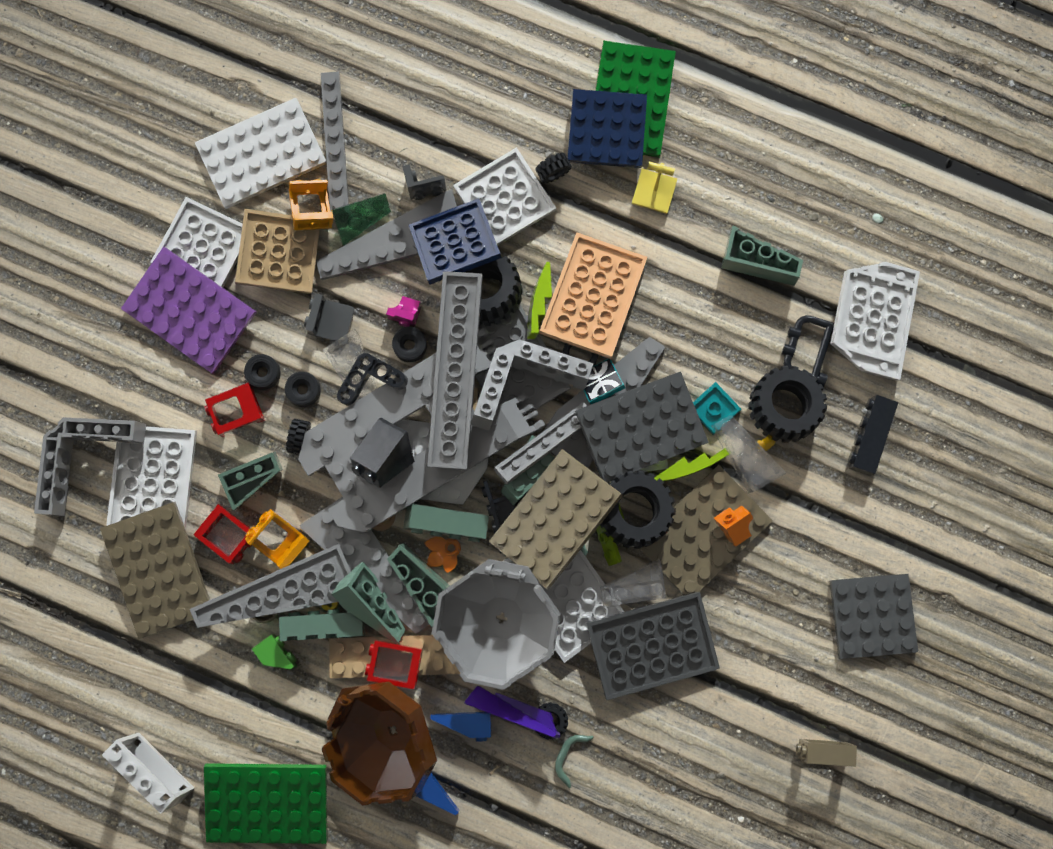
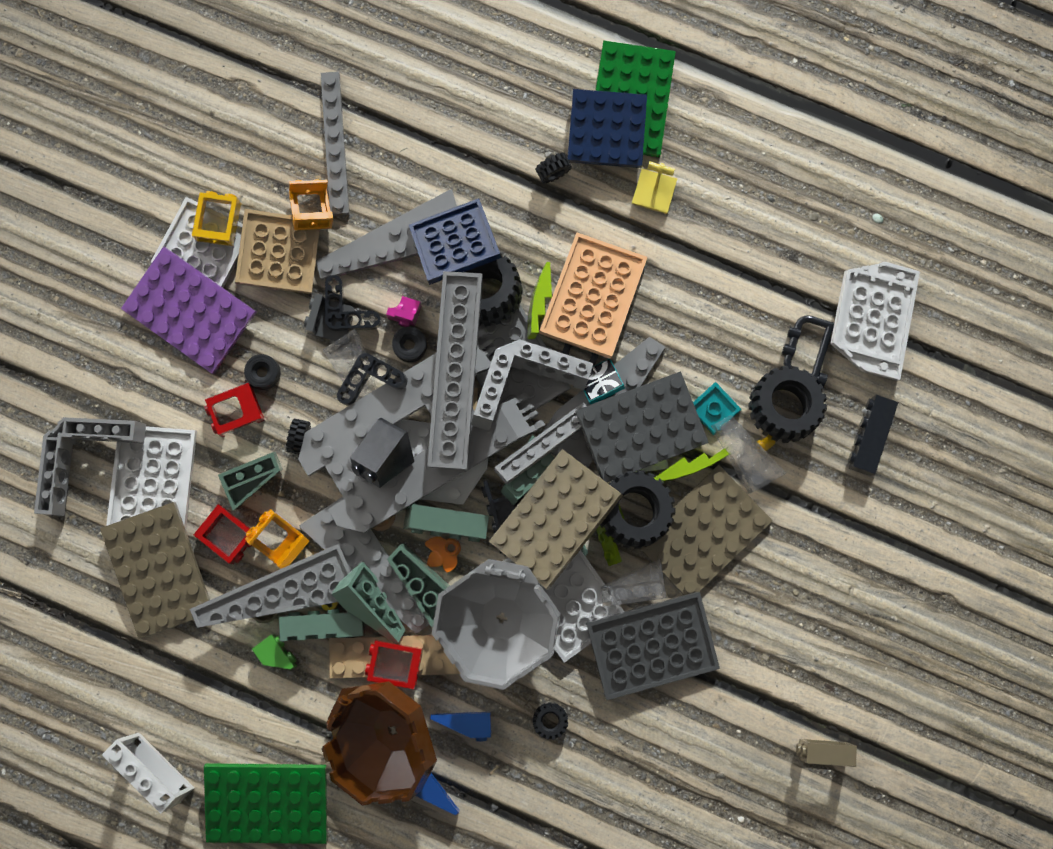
(211, 236): none -> yellow window
(260, 153): white plate -> none
(295, 381): black tyre -> none
(338, 311): none -> black beam
(358, 216): clear green wing -> none
(420, 189): dark grey bracket -> none
(507, 194): white plate -> none
(513, 711): dark purple wedge -> none
(563, 753): sand green animal -> none
(735, 524): orange brick -> none
(760, 259): sand green wedge -> none
(873, 616): dark grey plate -> none

